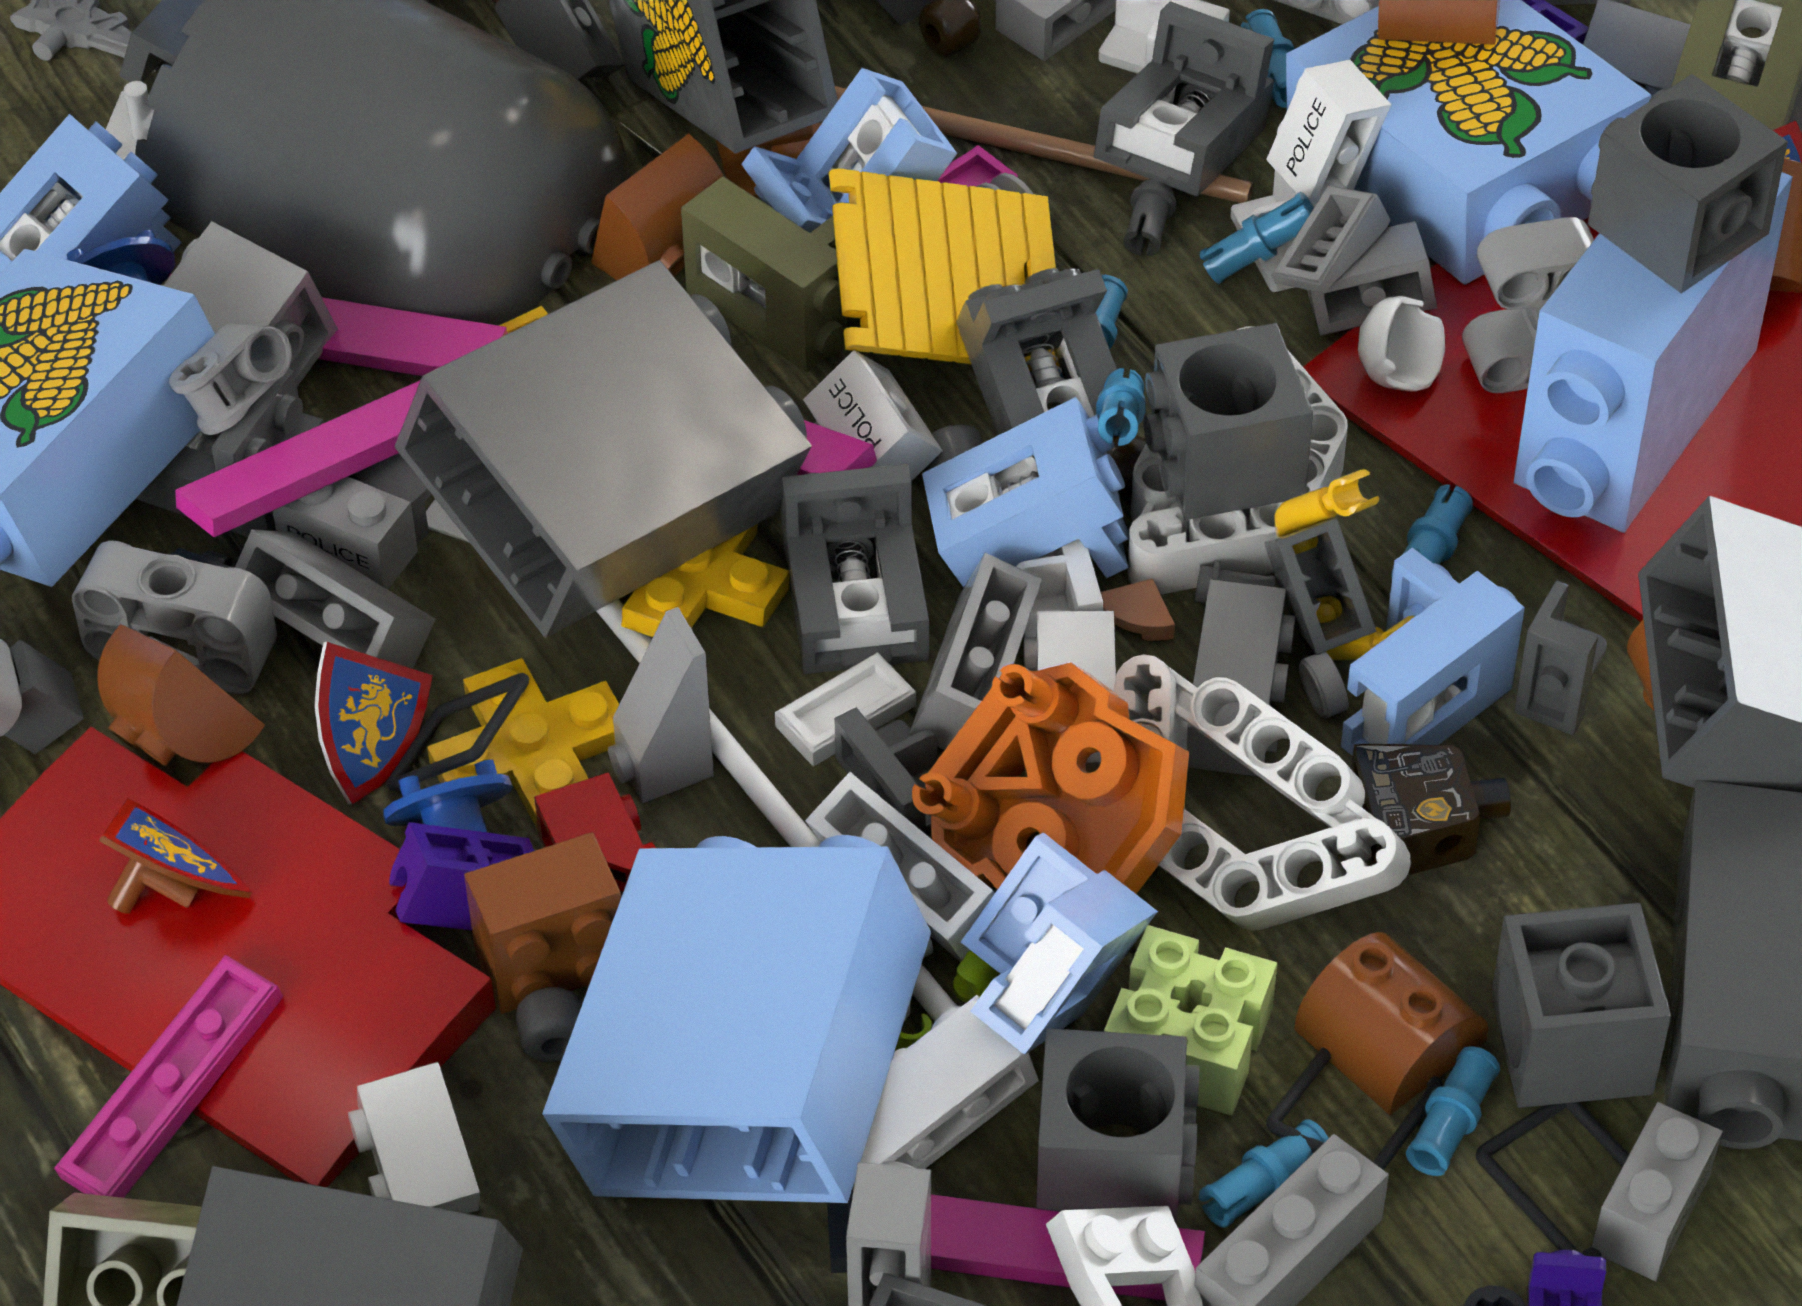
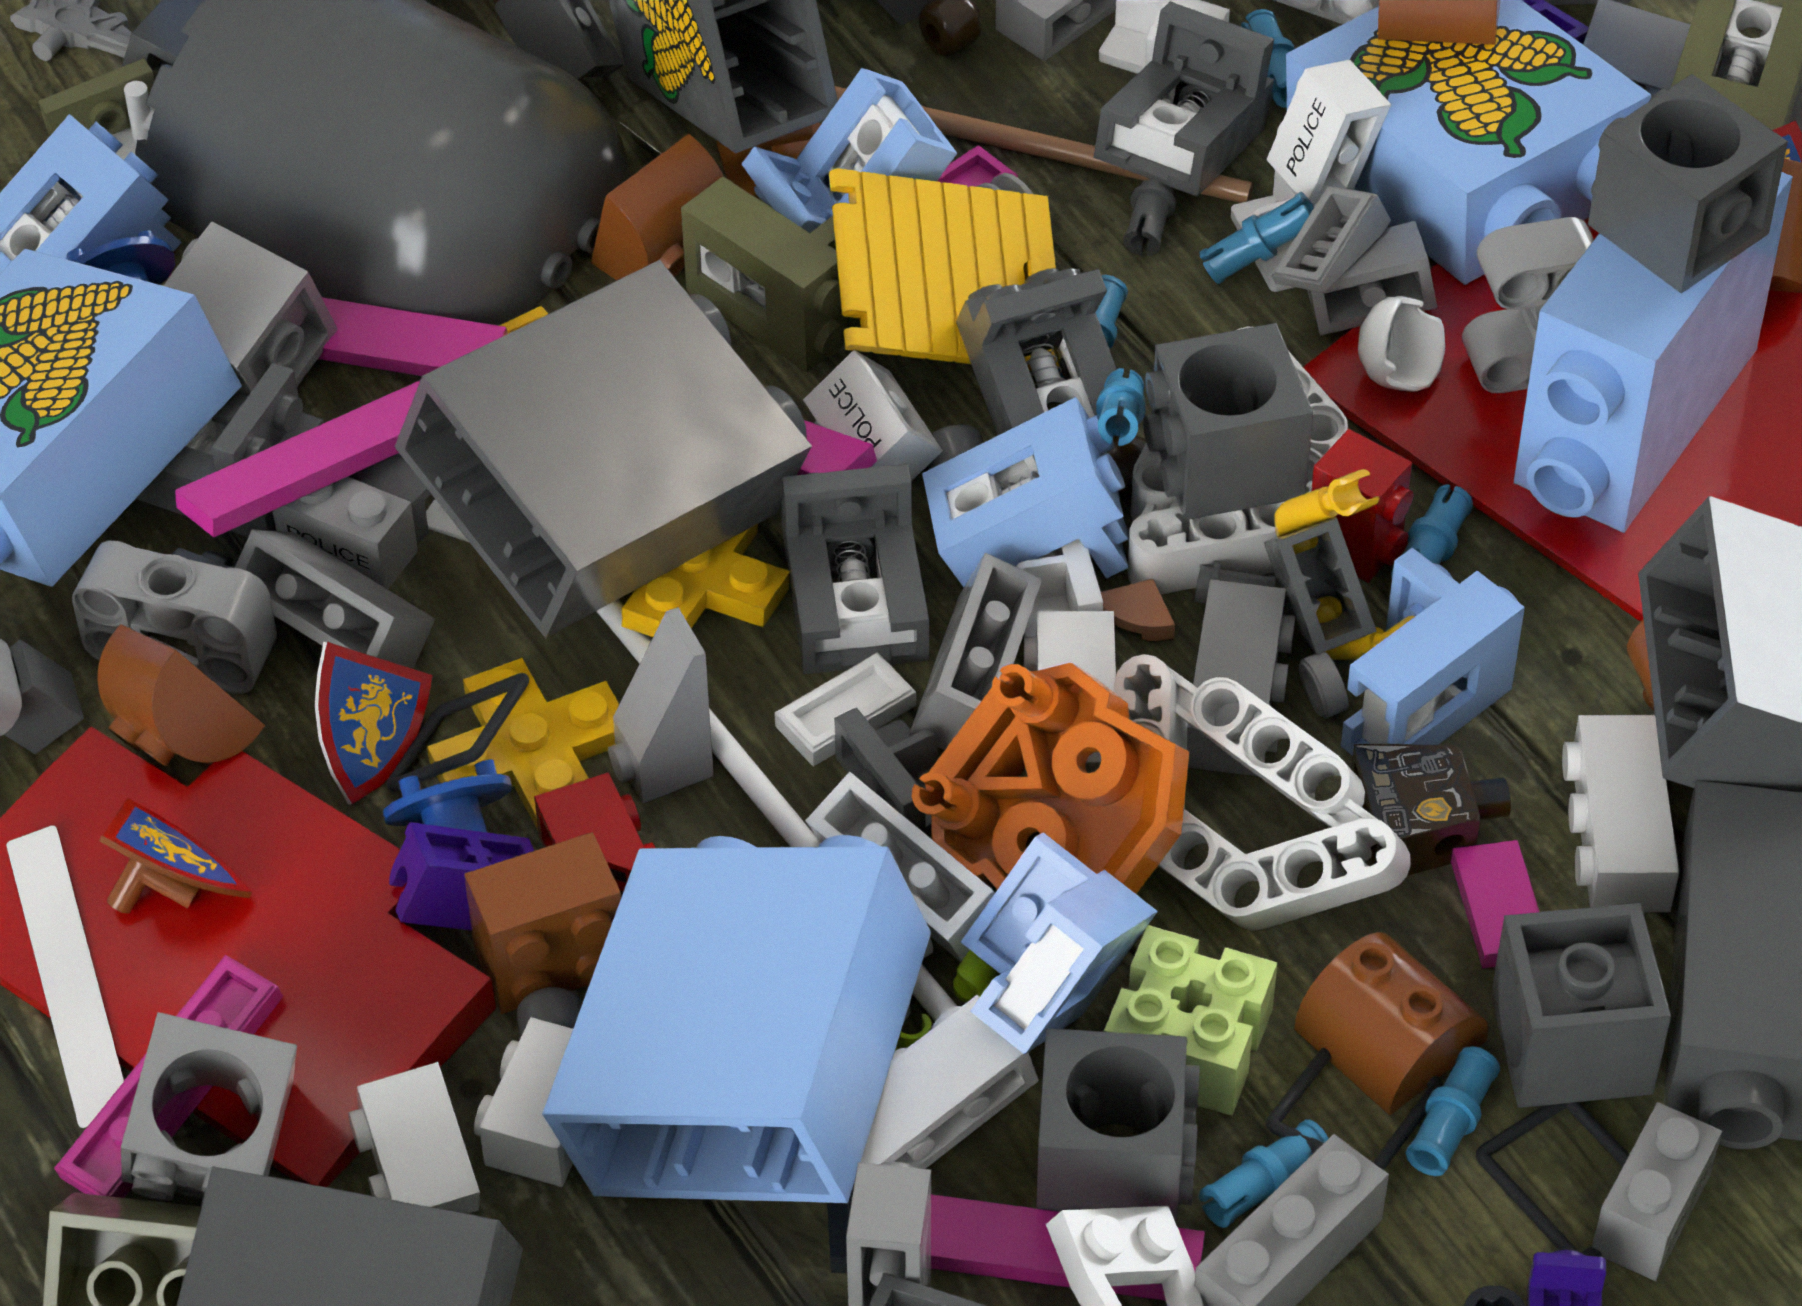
(66, 971): none -> white sticker
(97, 99): none -> olive plate
(194, 1055): none -> light grey brick
(224, 379): light grey piece -> none
(511, 1121): none -> white brick
(1378, 532): none -> red brick
(1491, 886): none -> dark pink tile
(1557, 666): dark grey panel -> none
(1621, 812): none -> white brick

